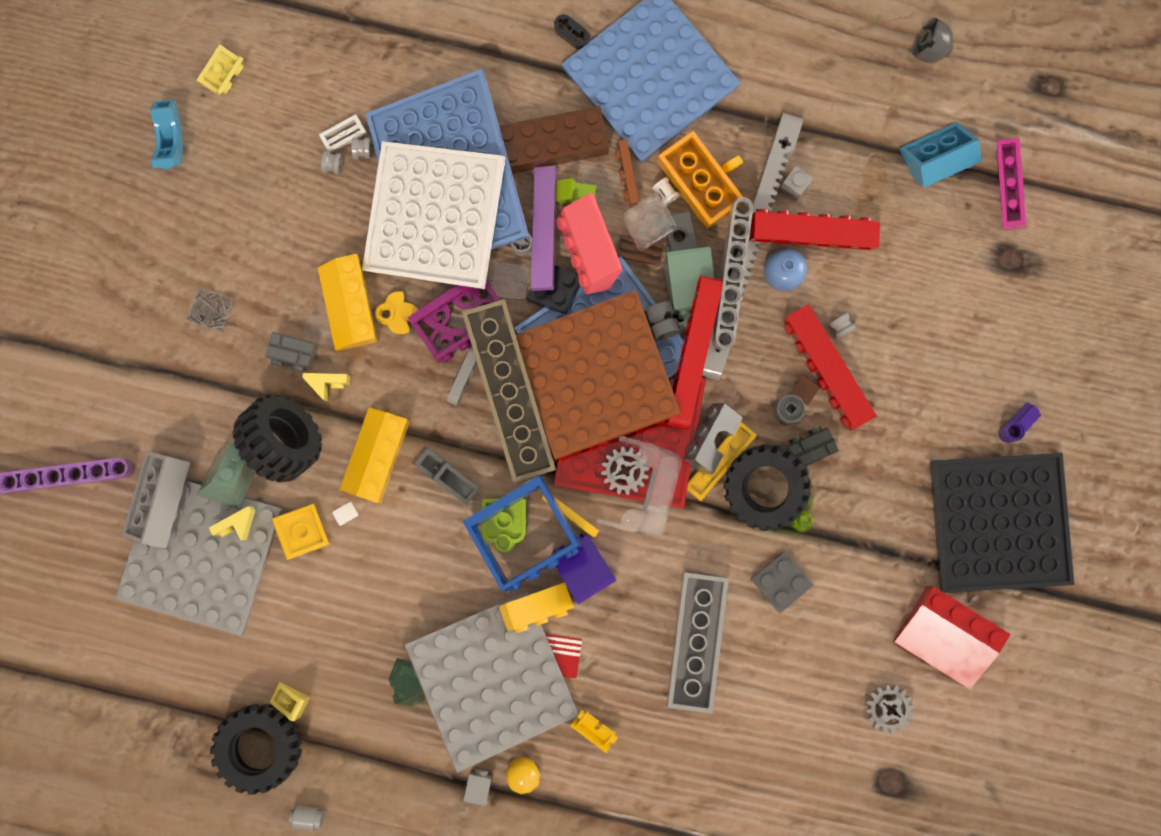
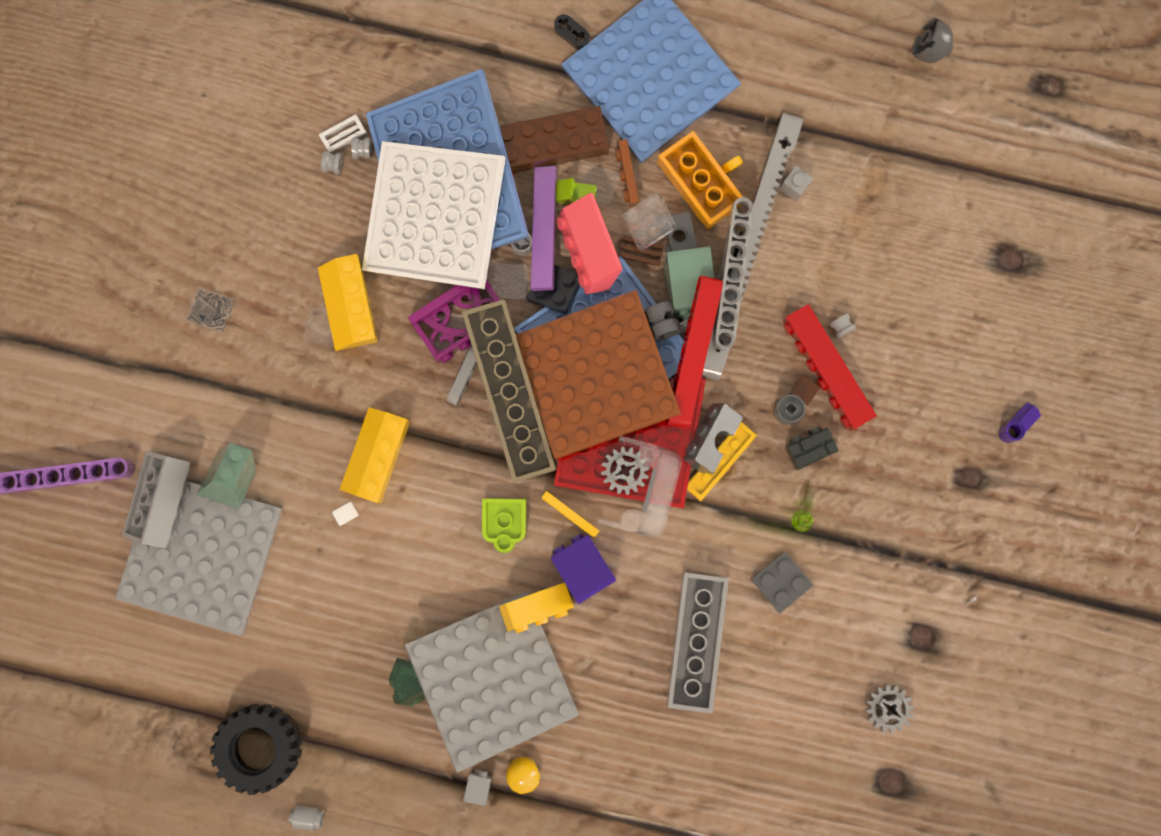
(168, 134): dark azure arch -> none
(220, 70): light yellow bracket -> none
(240, 521): light yellow slope -> none
(264, 451): black tyre -> none
(289, 701): light yellow slope -> none
(291, 351): dark grey brick -> none
(300, 531): yellow tile -> none
(320, 382): light yellow slope -> none
(398, 311): yellow plate -> none
(445, 475): dark grey slope -> none
(502, 504): blue window -> none
(567, 653): red sticker -> none
(594, 732): yellow hinge -> none
(666, 191): white bush -> none
(743, 504): black tyre -> none
(785, 269): medium blue cylinder -> none
(814, 230): brick -> none
(941, 154): dark azure slope -> none
(951, 637): slope -> none
(1001, 522): black plate -> none
(1011, 184): dark pink brick -> none

